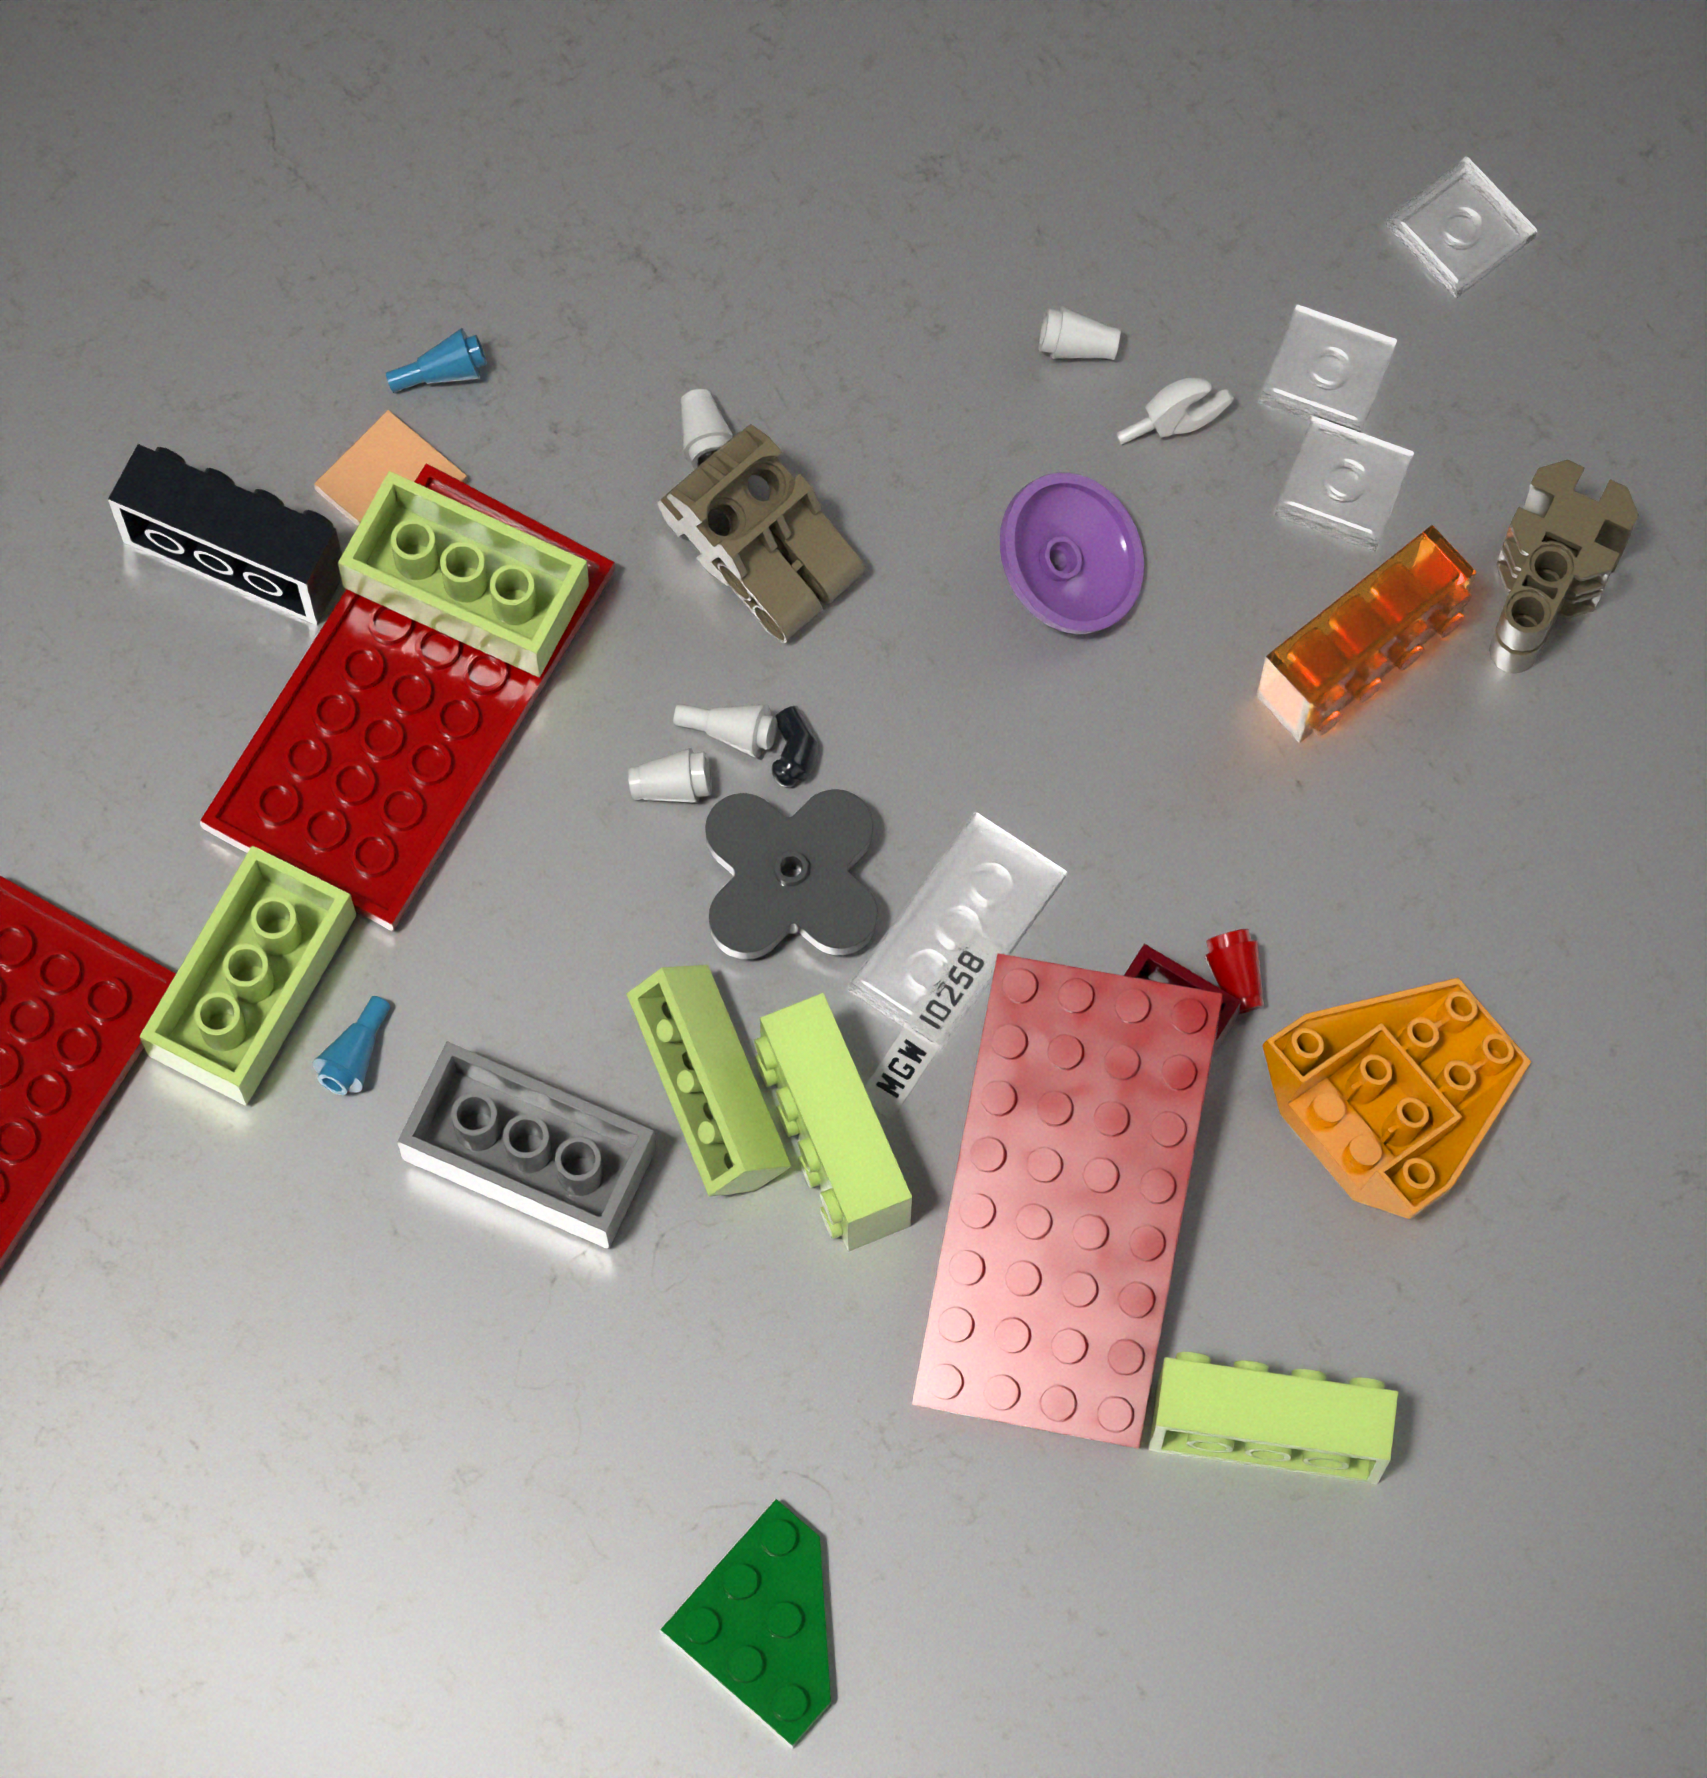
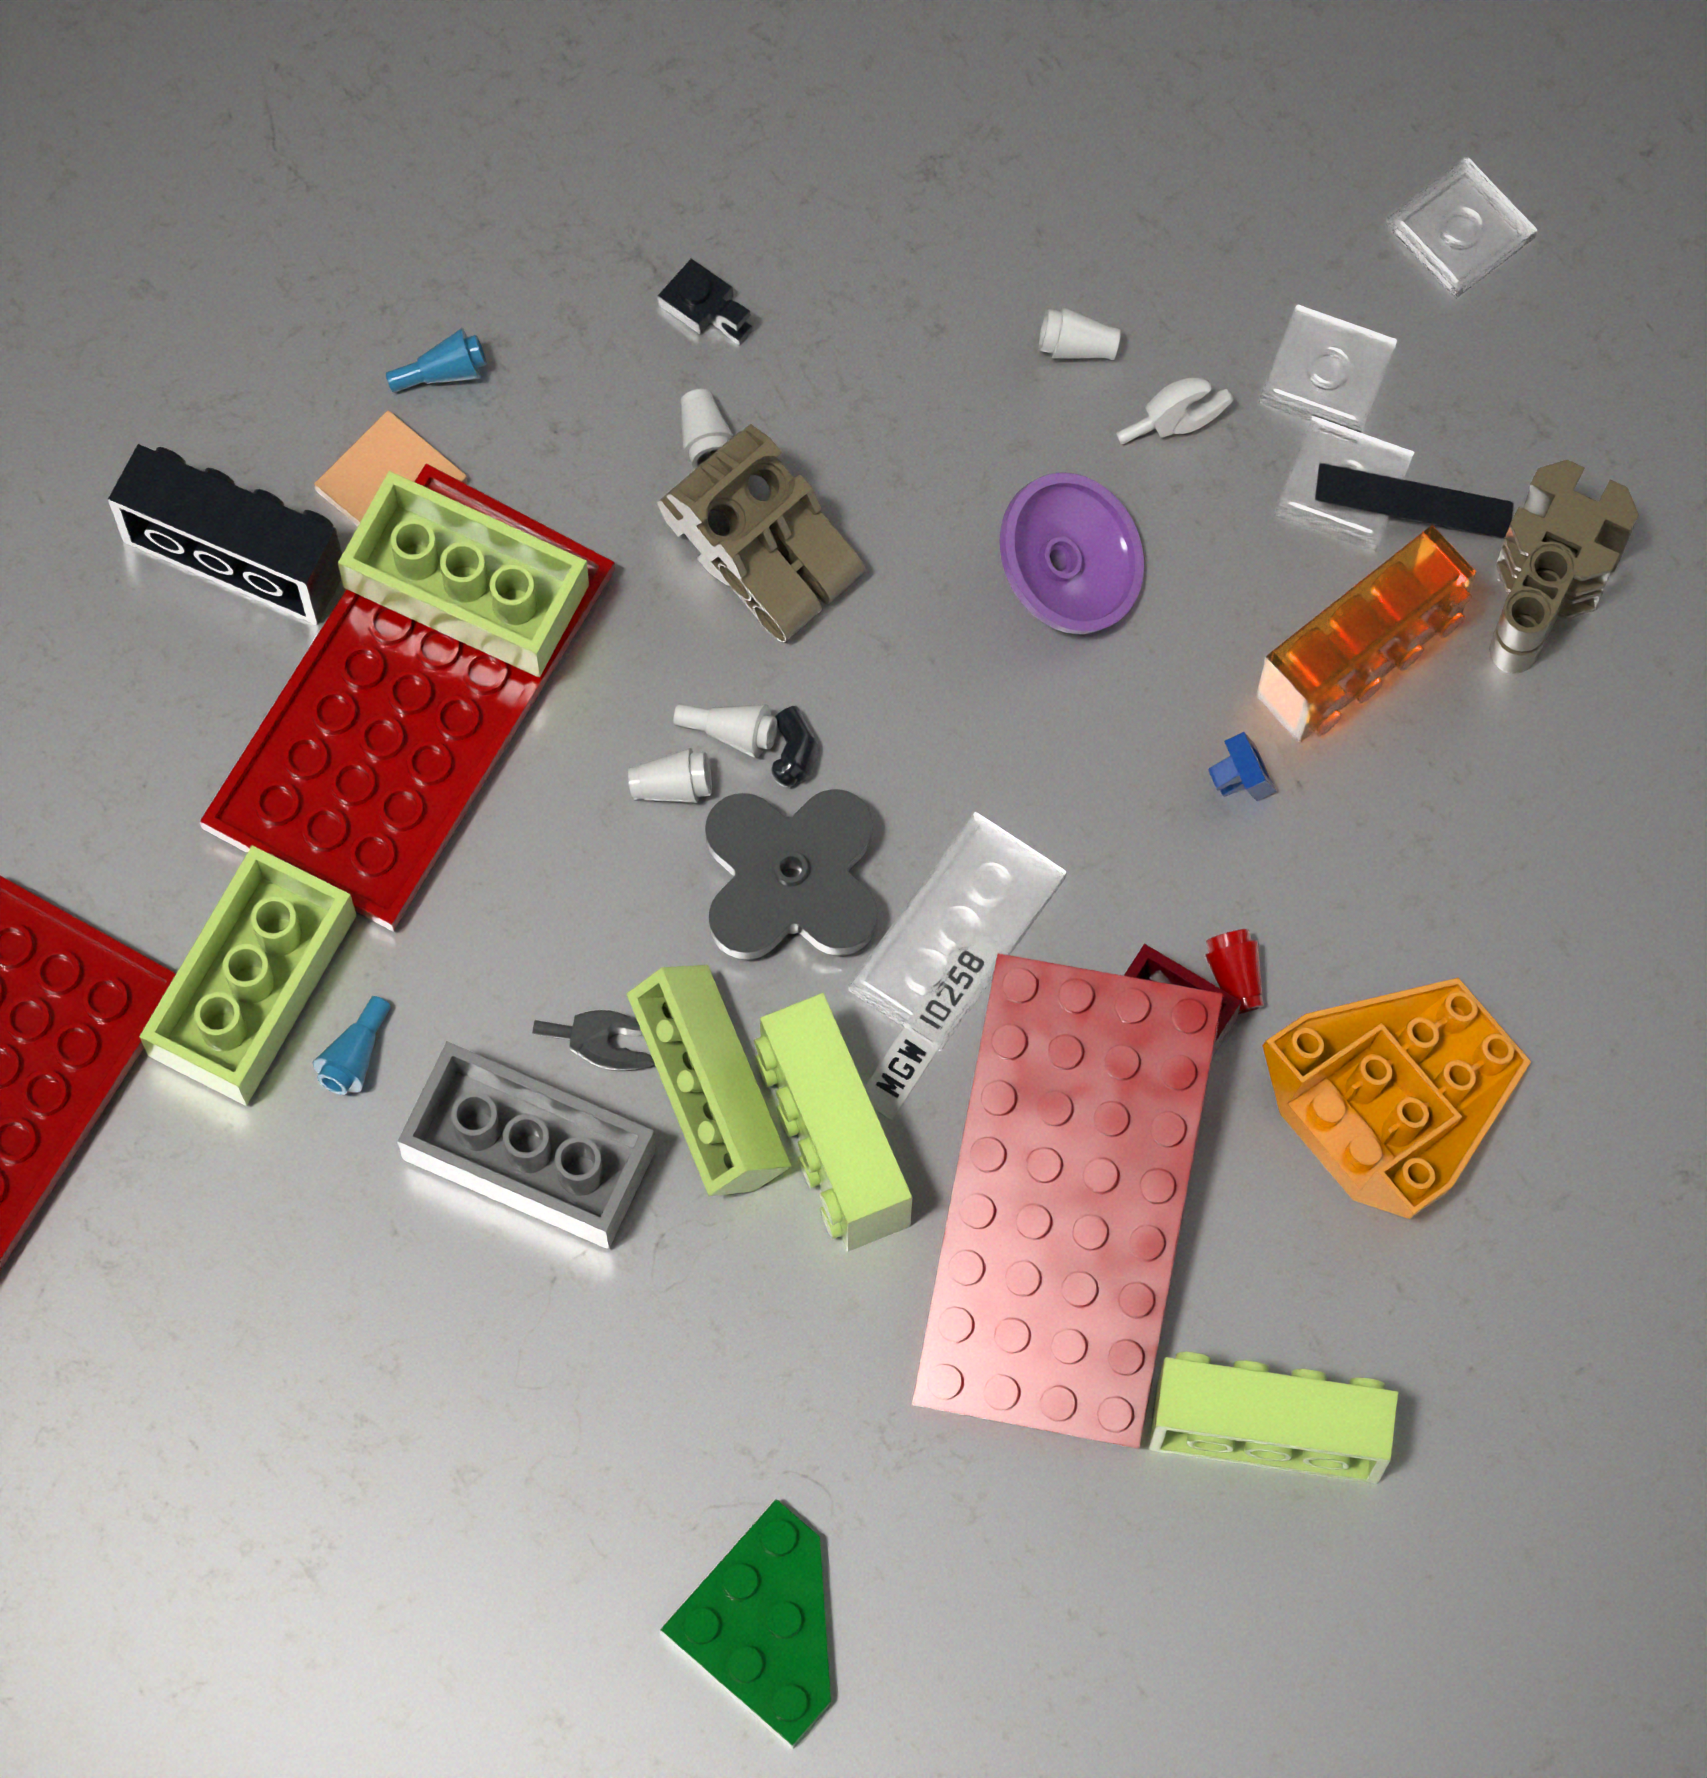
(591, 1038): none -> dark grey hand
(703, 298): none -> black plate
(1242, 770): none -> blue tile
(1413, 500): none -> black sticker

